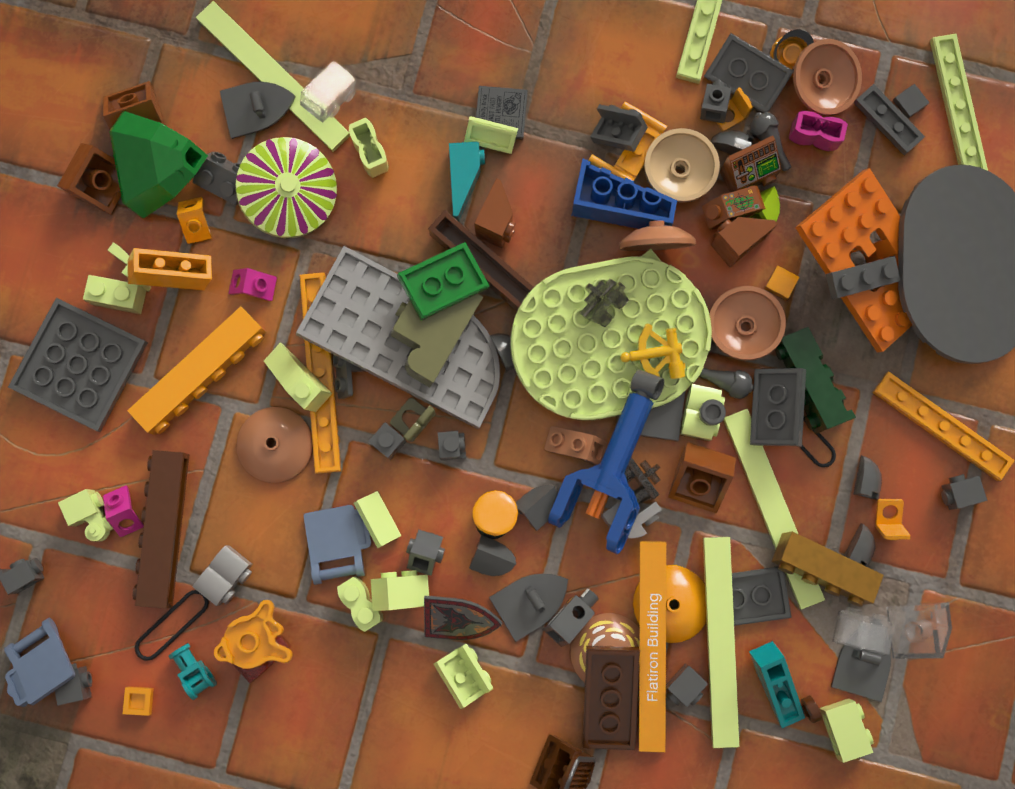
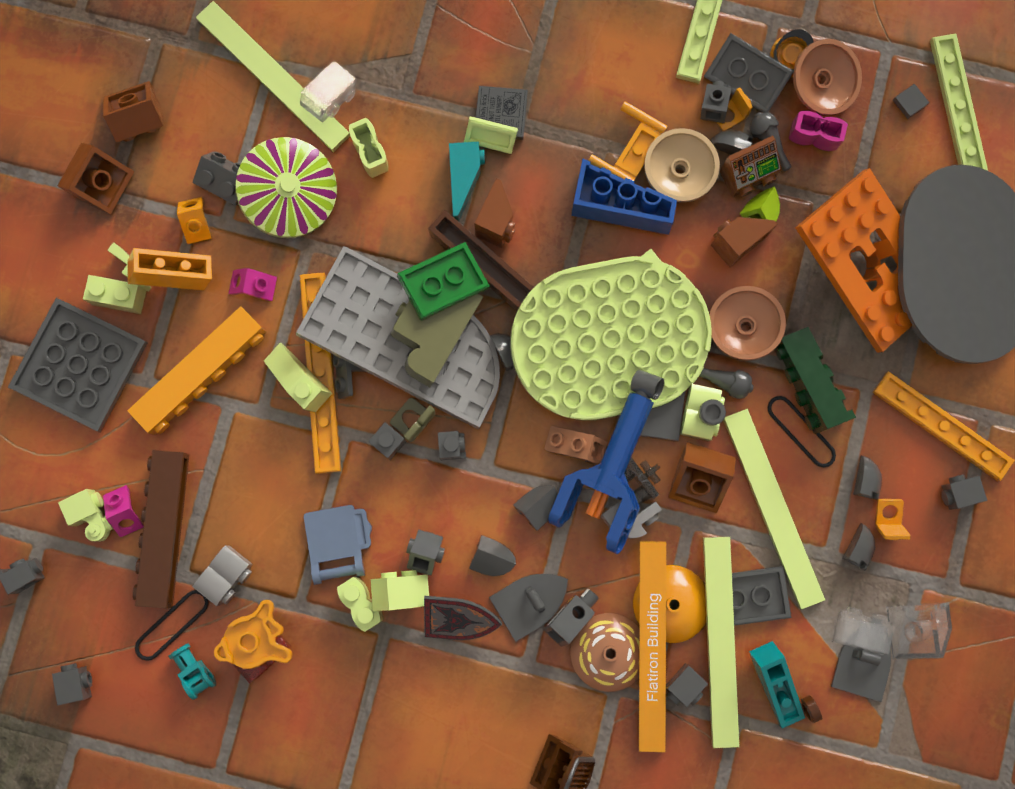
(40, 669): sand blue piece -> none
(138, 701): light orange tile -> none
(151, 162): green brick -> none
(254, 106): dark grey shield -> none
(289, 454): nougat dish -> none
(377, 519): yellowish green tile -> none
(463, 675): yellowish green bracket -> none
(495, 514): light orange piece -> none
(600, 300): clear smoke hips -> none
(610, 697): reddish brown tile -> none
(619, 128): dark grey bracket -> none
(657, 238): nougat dish -> none
(670, 350): yellow piece -> none
(733, 205): dark orange slope -> none
(778, 407): dark grey tile -> none
(781, 282): light orange tile -> none
(827, 568): pearl gold brick -> none
(847, 730): yellowish green brick -> none
(863, 277): dark grey plate -> none
(889, 119): dark grey plate -> none

